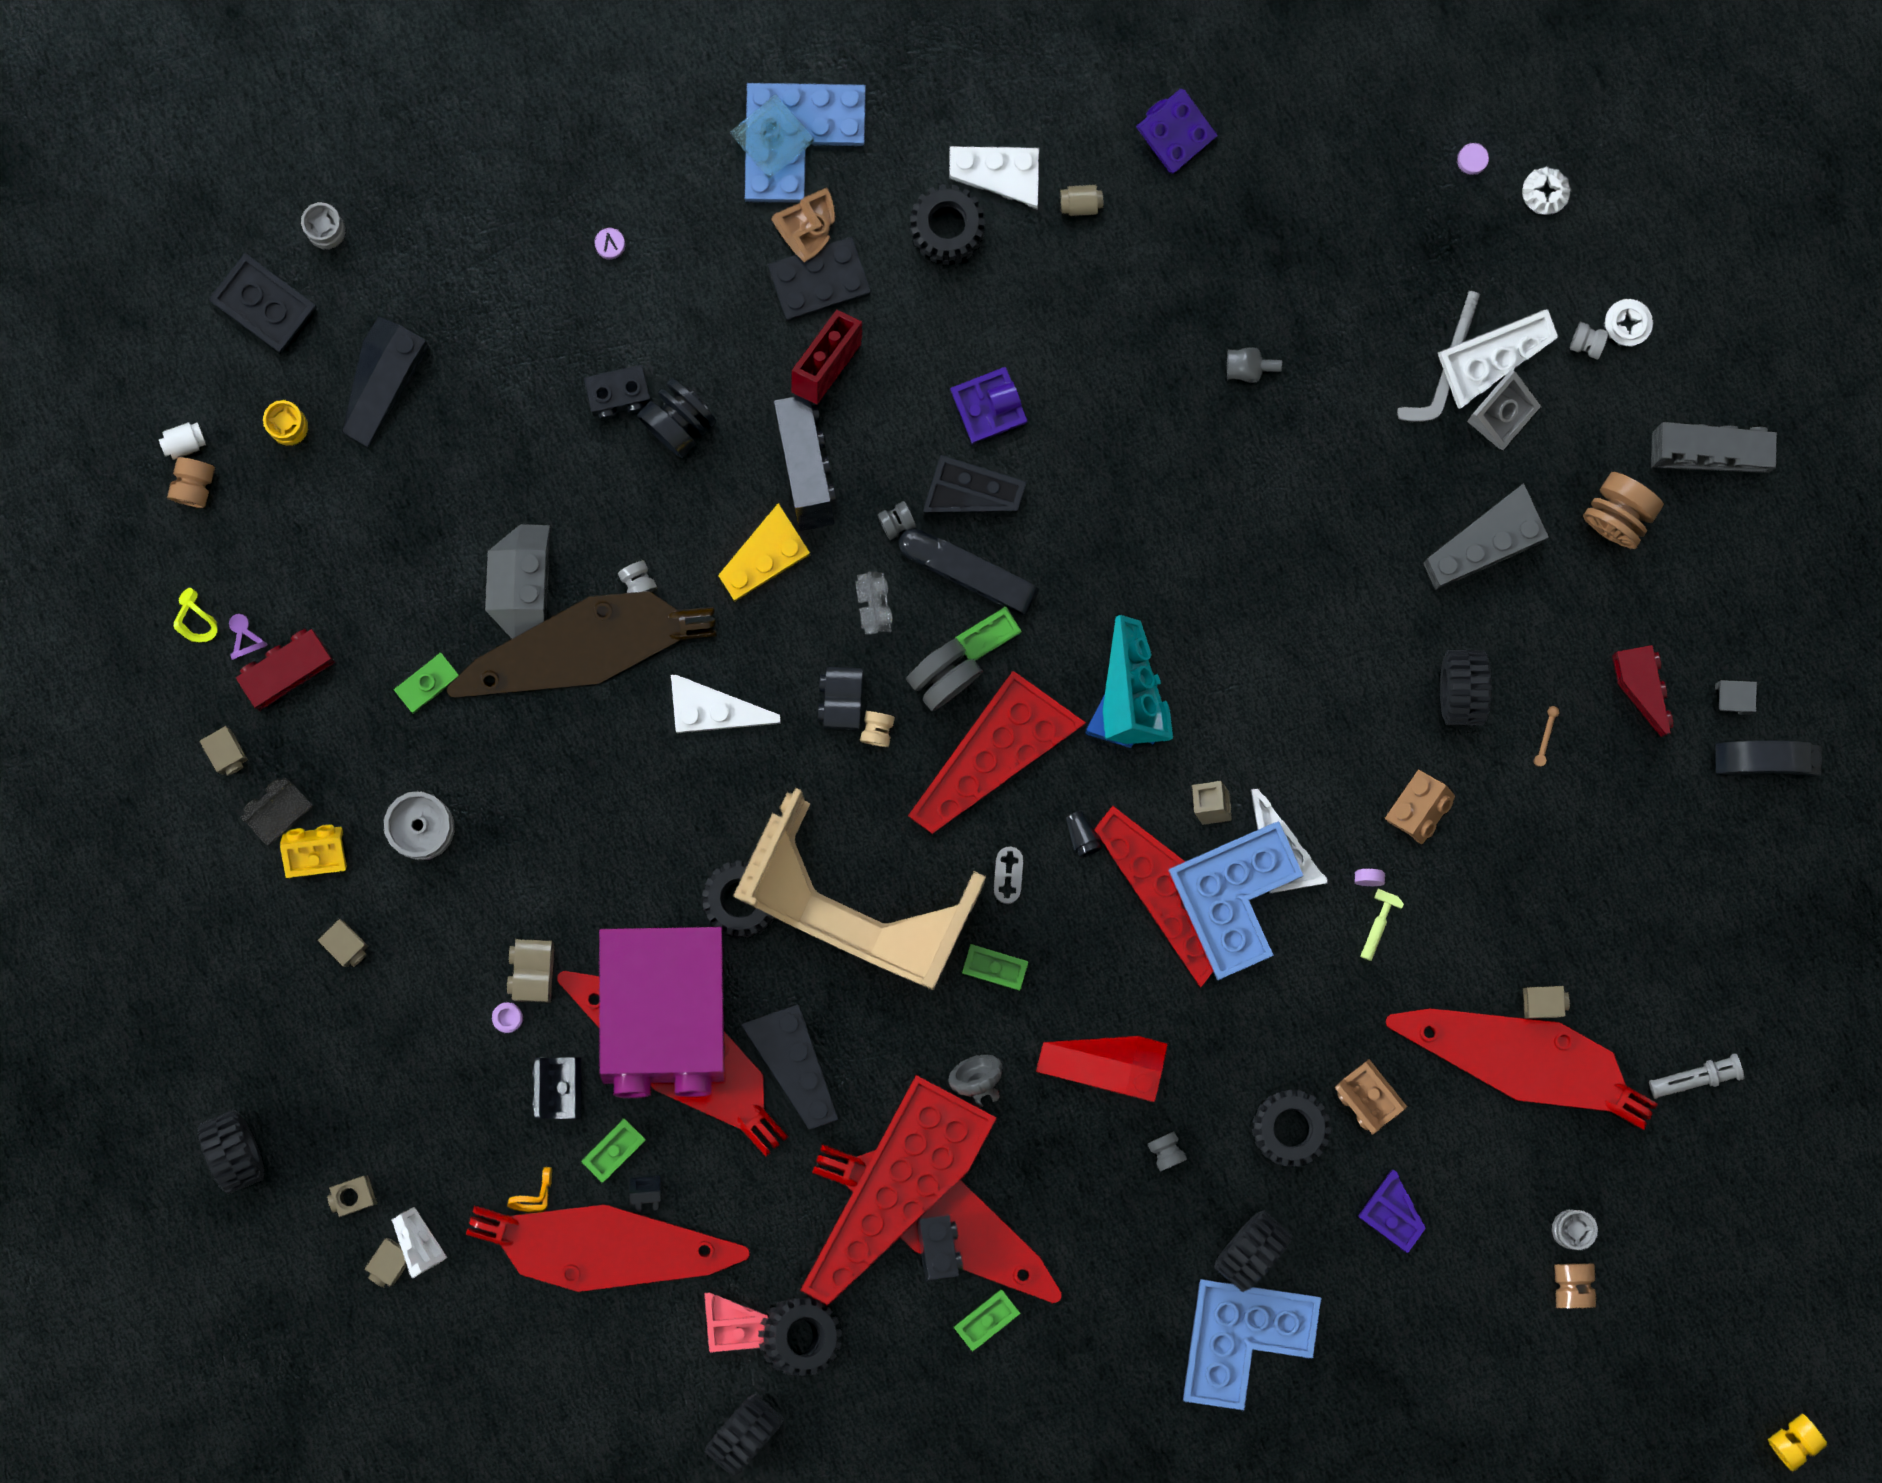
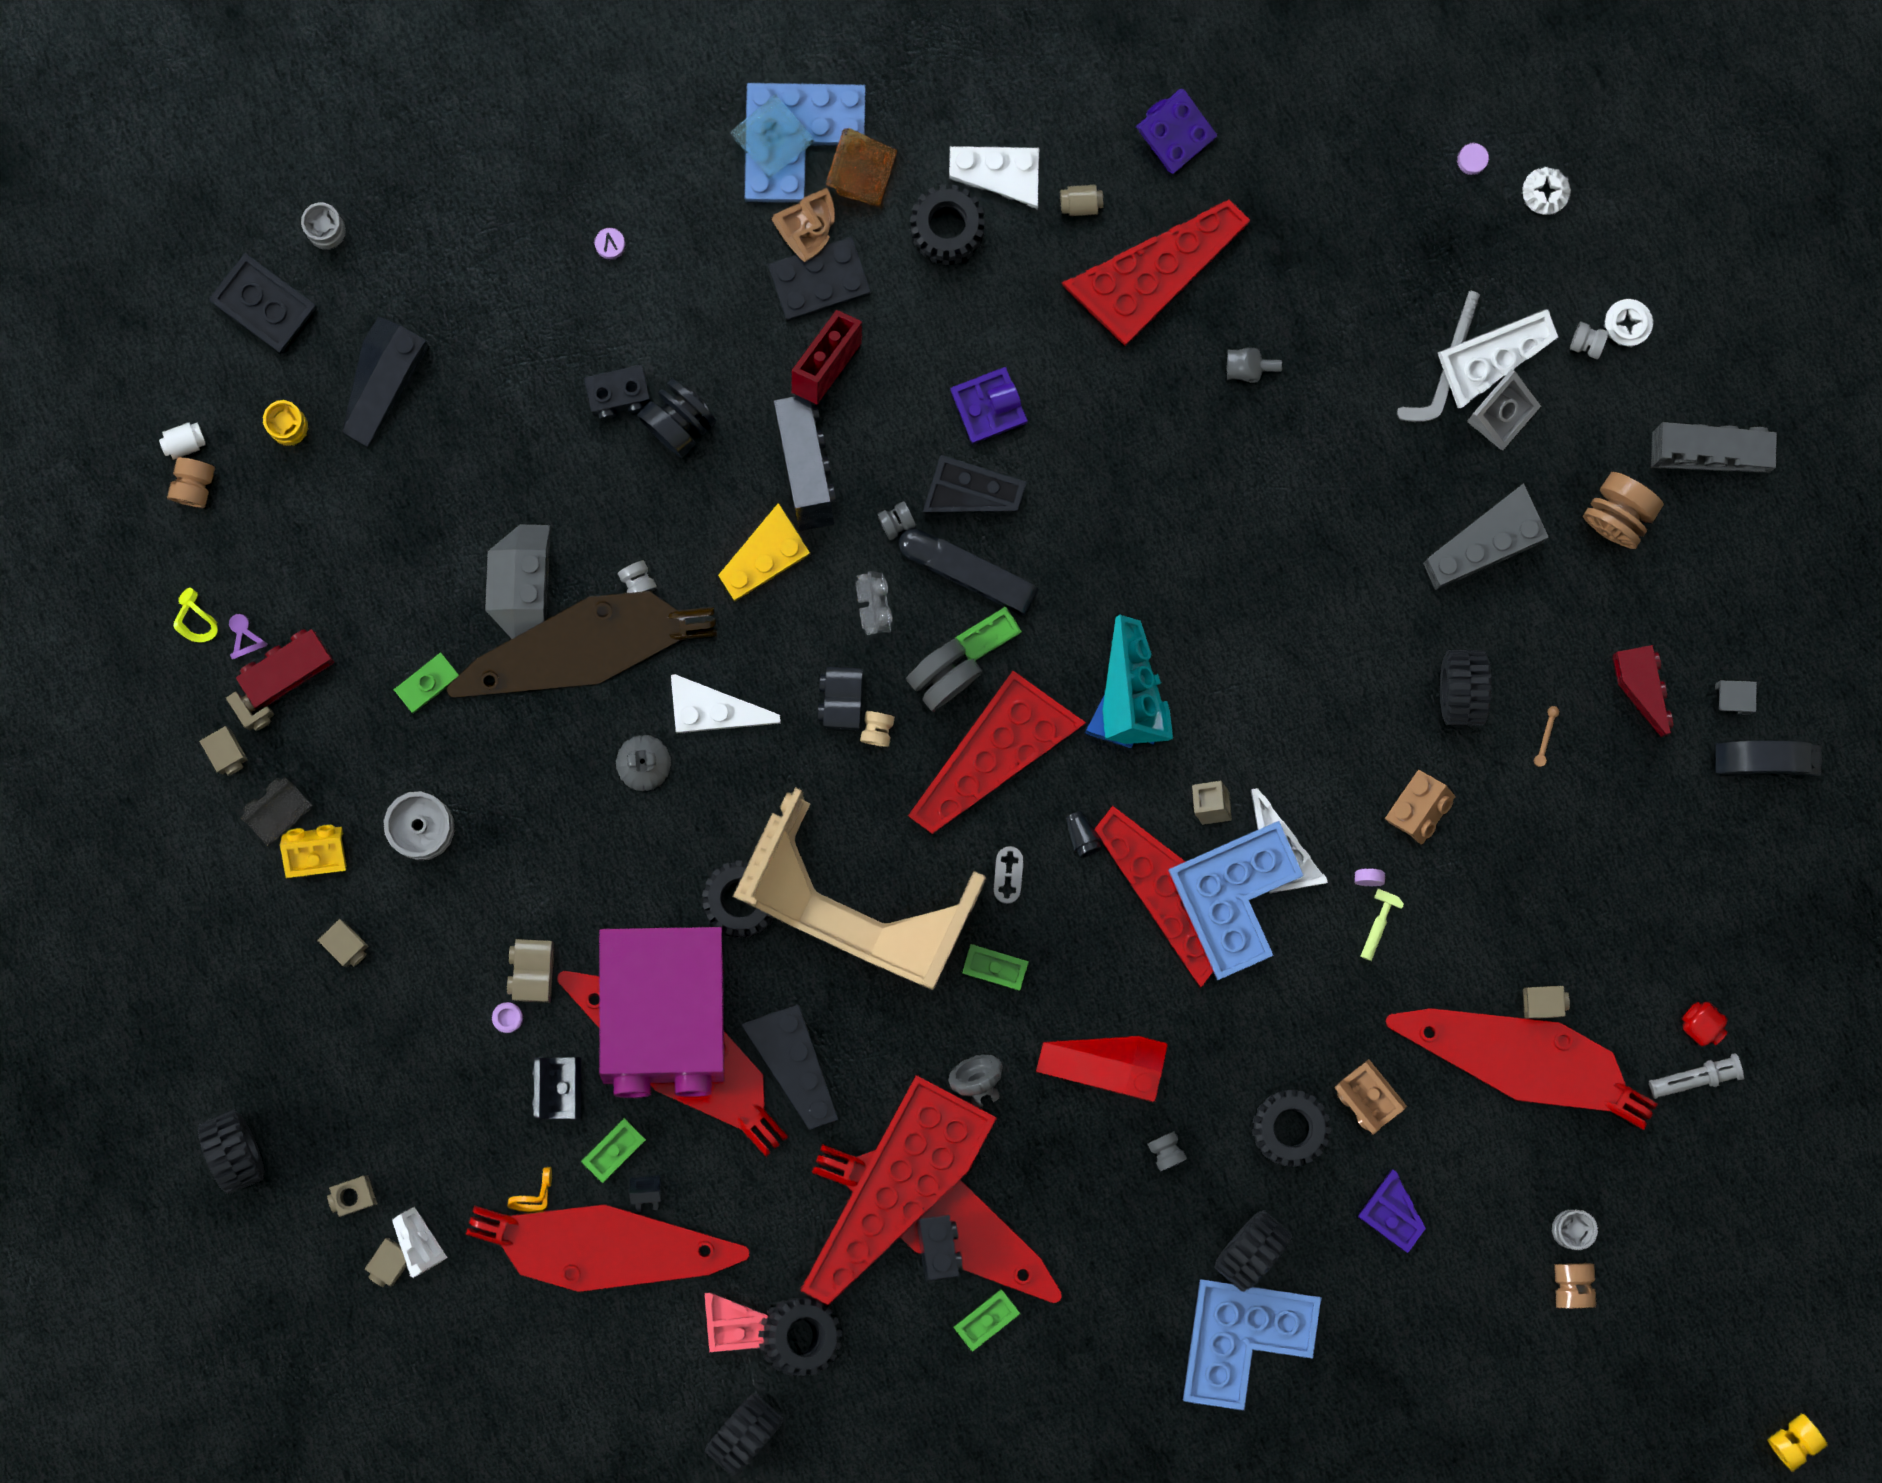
(243, 708): none -> dark tan bracket
(652, 771): none -> dark grey hair
(861, 167): none -> clear orange plate
(1147, 277): none -> red wing
(1705, 1023): none -> red head

